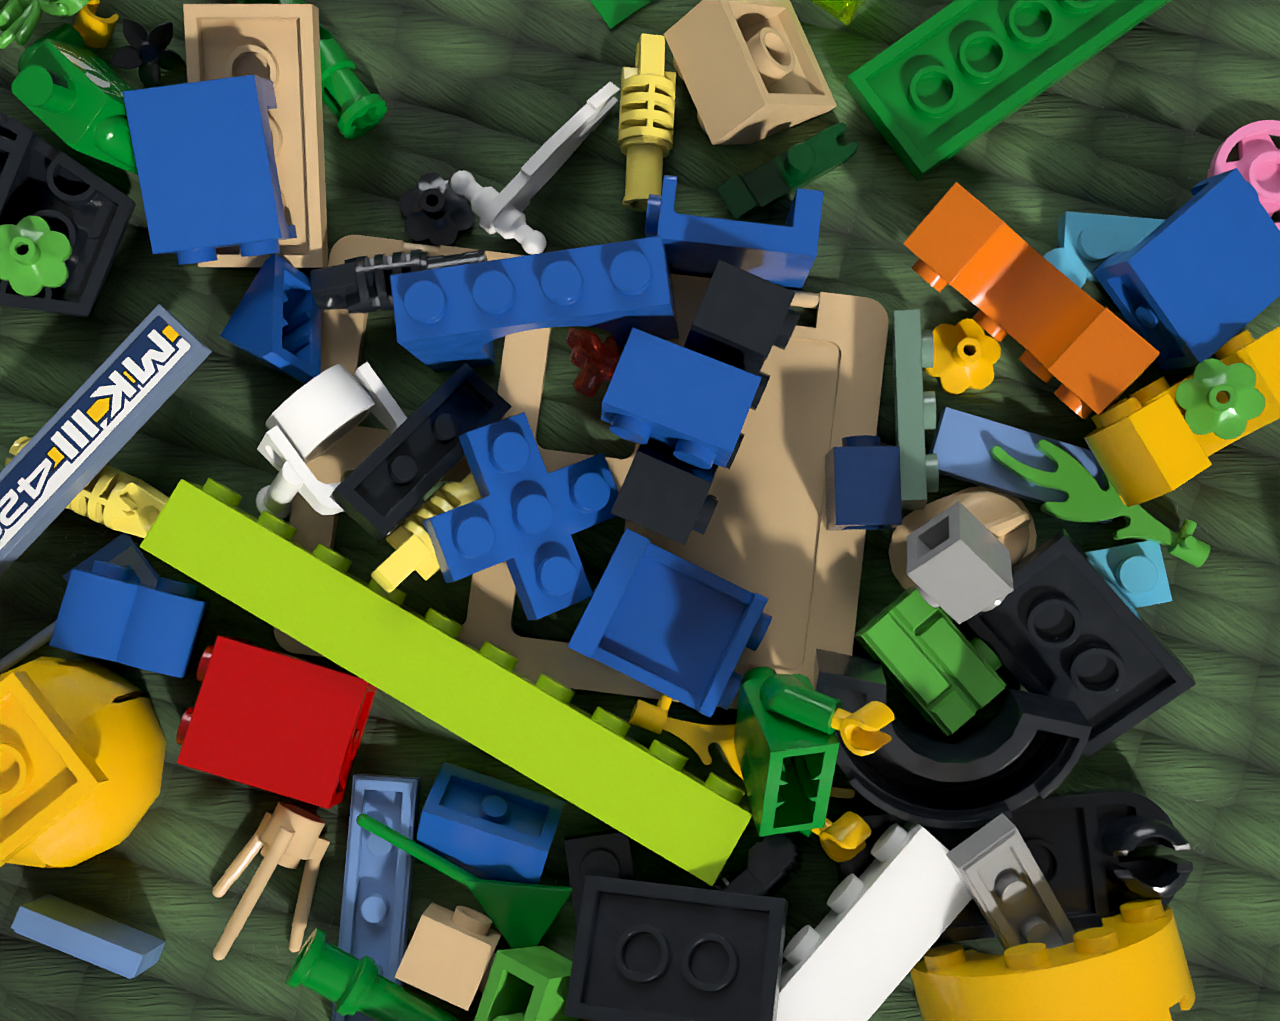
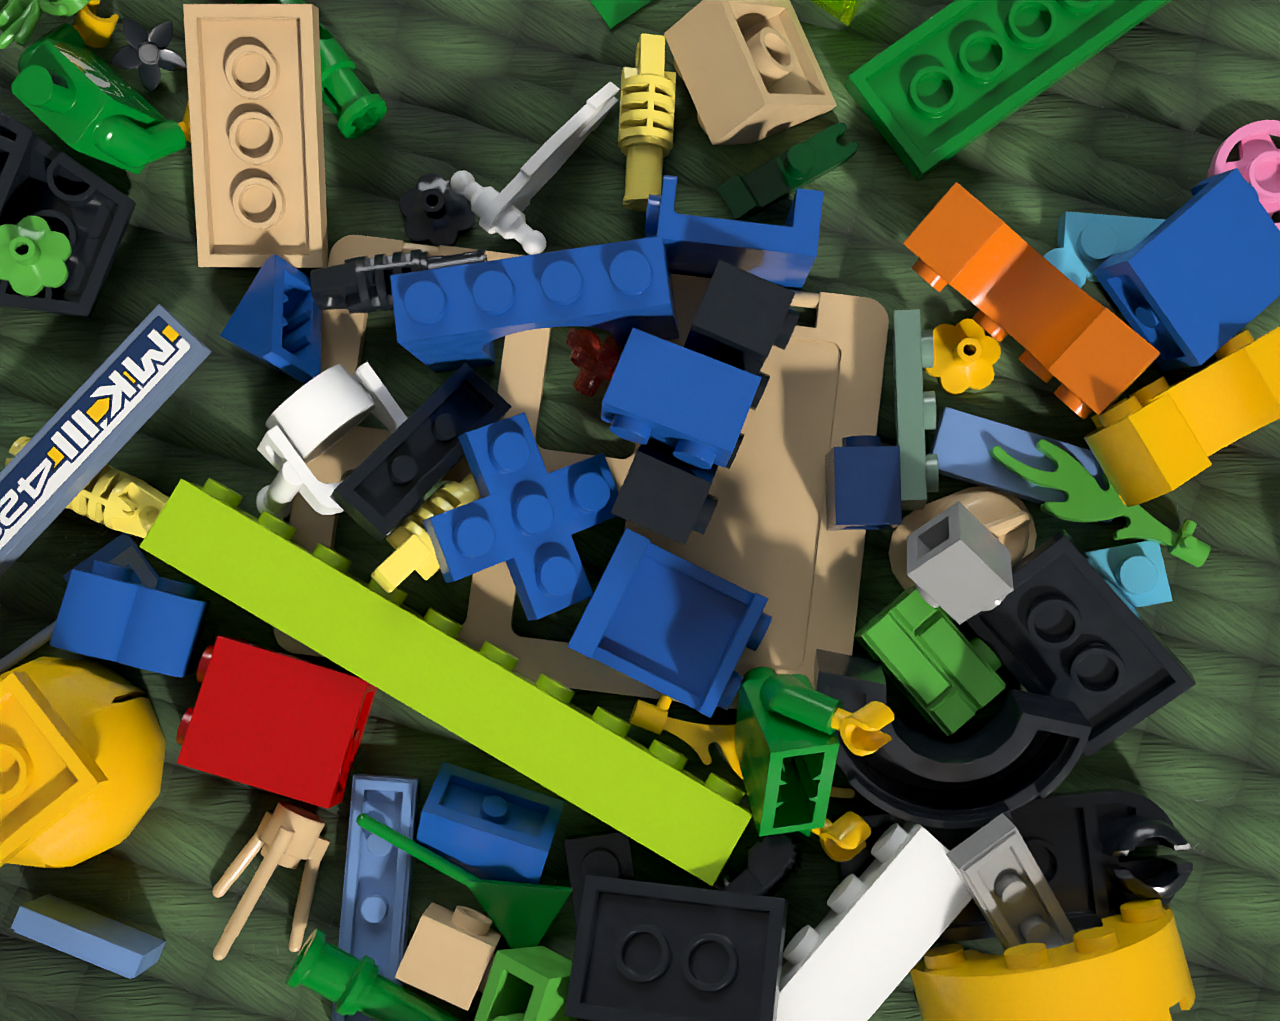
(208, 167): blue panel -> none
(1203, 410): bright green plant -> none

